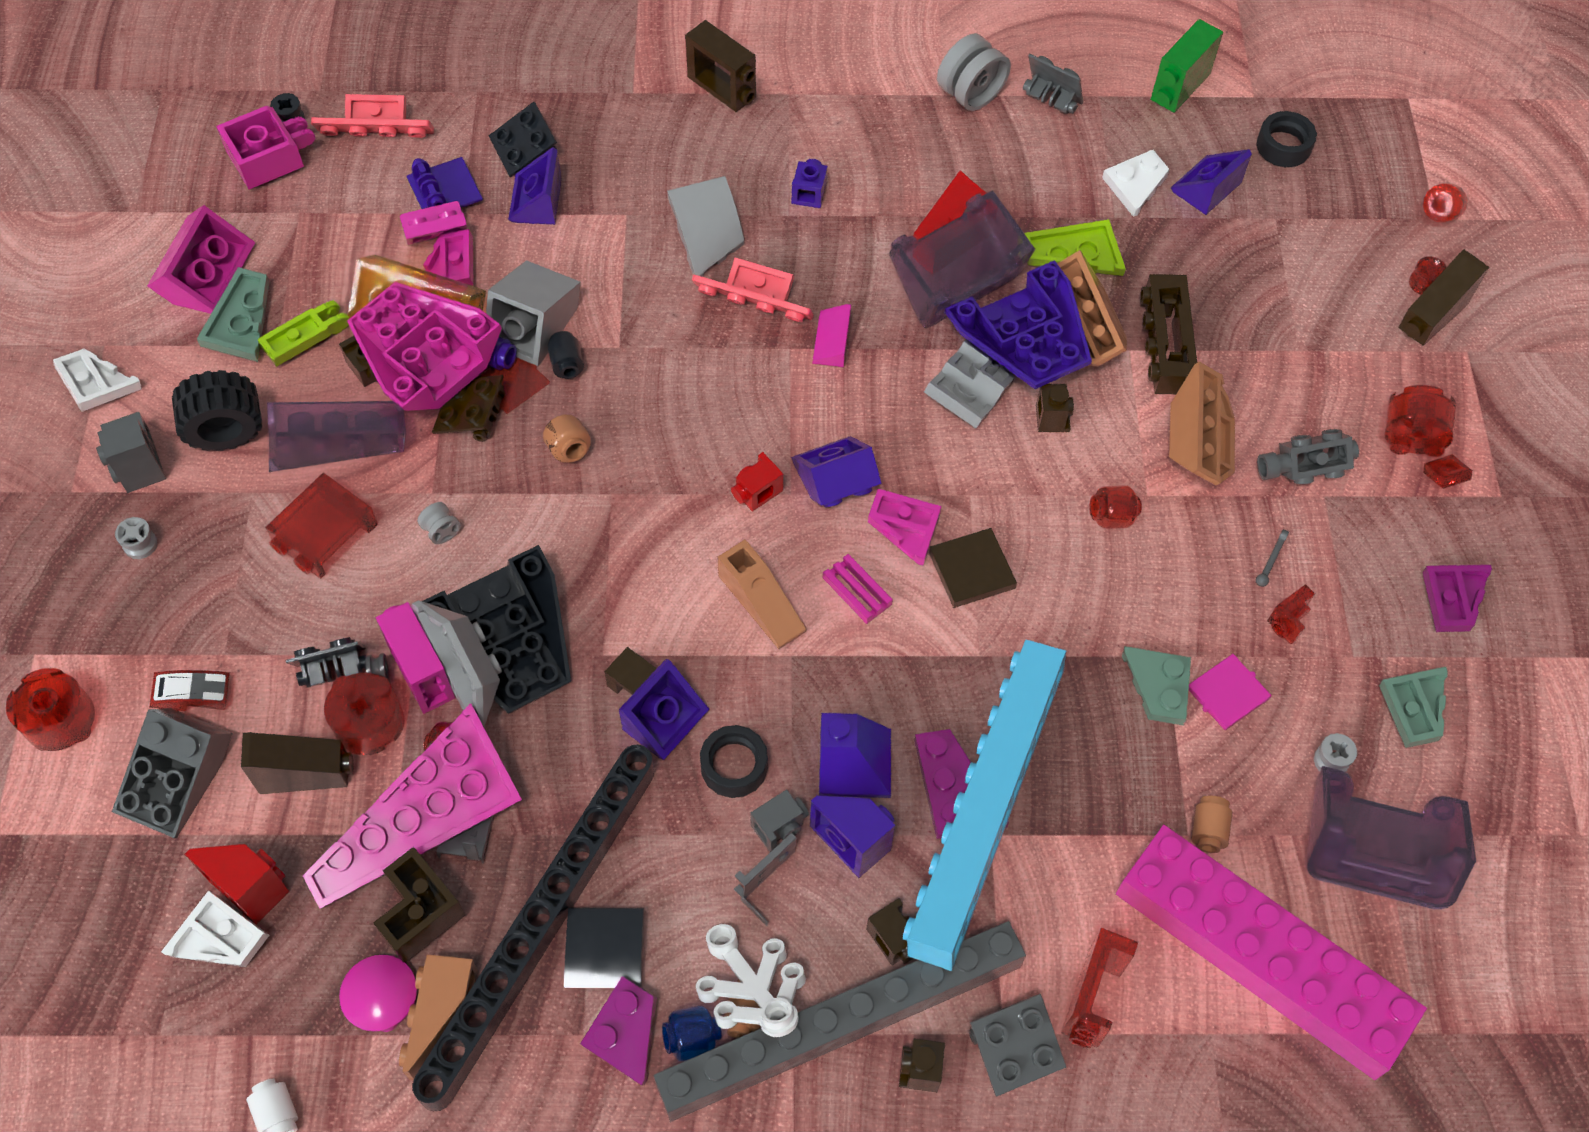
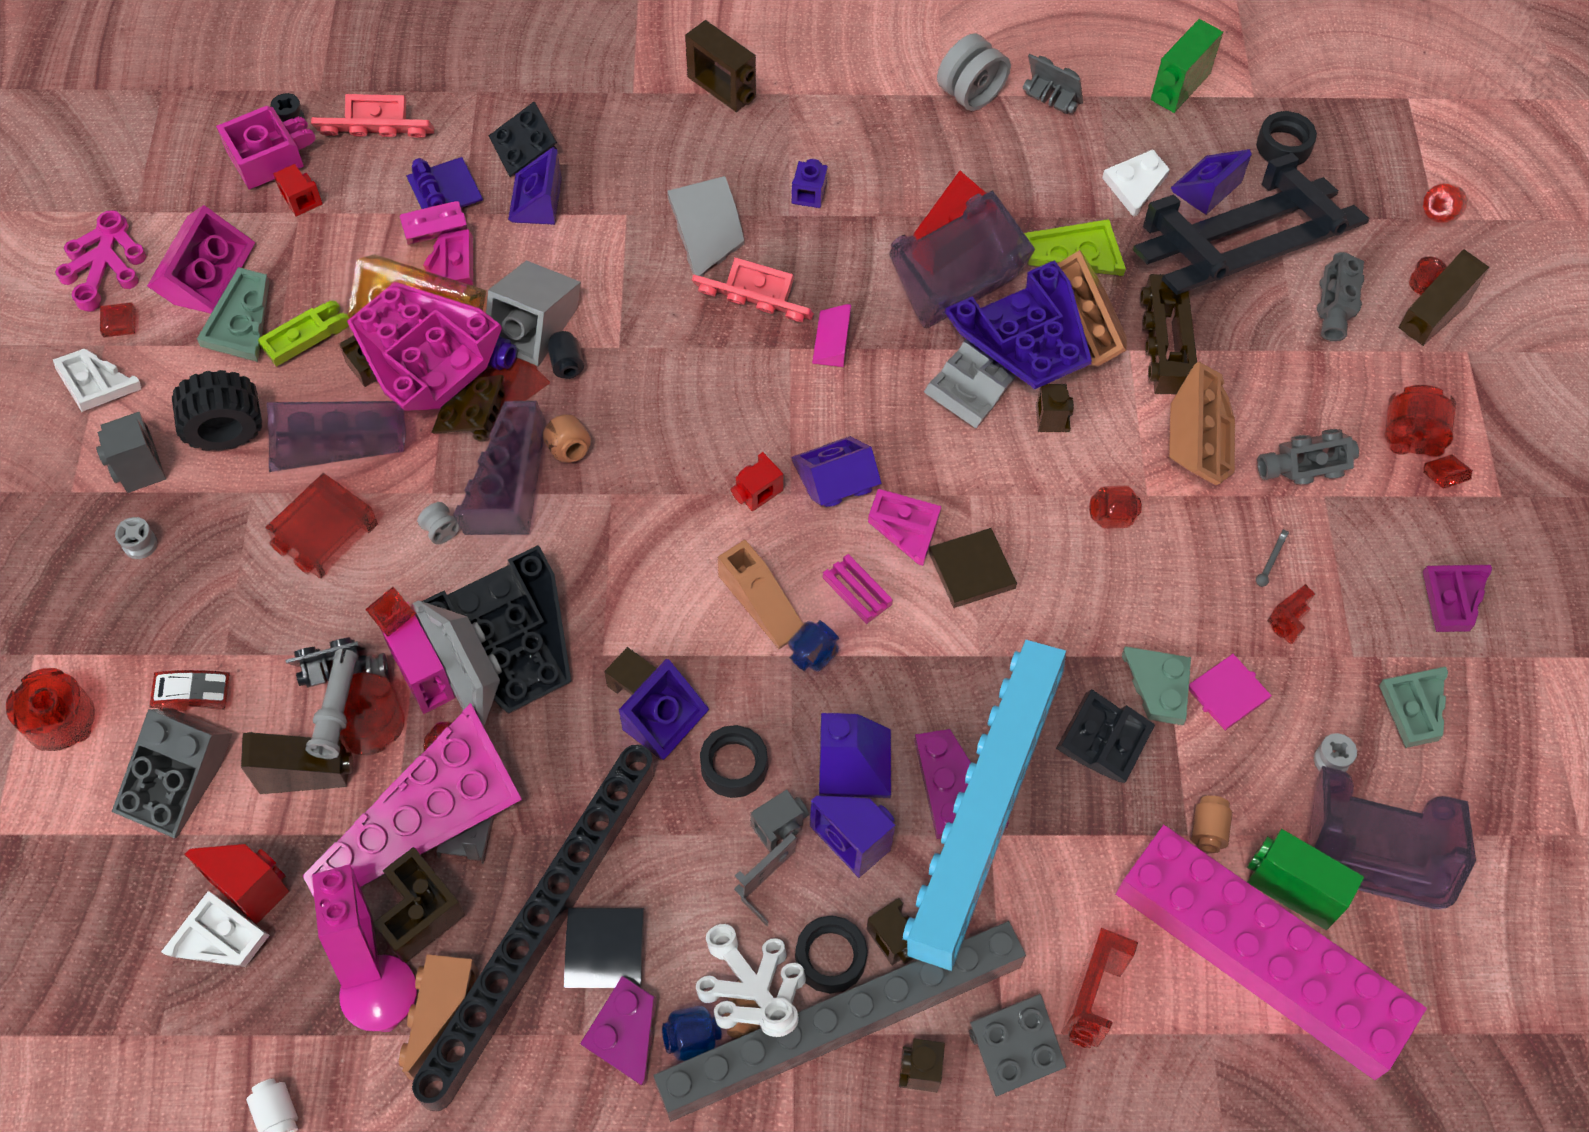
(109, 227): none -> dark pink plant
(117, 319): none -> clear red tile
(297, 190): none -> red brick
(330, 718): none -> light grey pin
(346, 926): none -> dark pink window
(390, 611): none -> clear red tile
(507, 475): none -> clear purple wedge
(813, 646): none -> clear blue head
(838, 926): none -> black tyre
(1105, 737): none -> black slope
(1209, 263): none -> black fence
(1303, 878): none -> green brick
(1340, 295): none -> dark grey brick

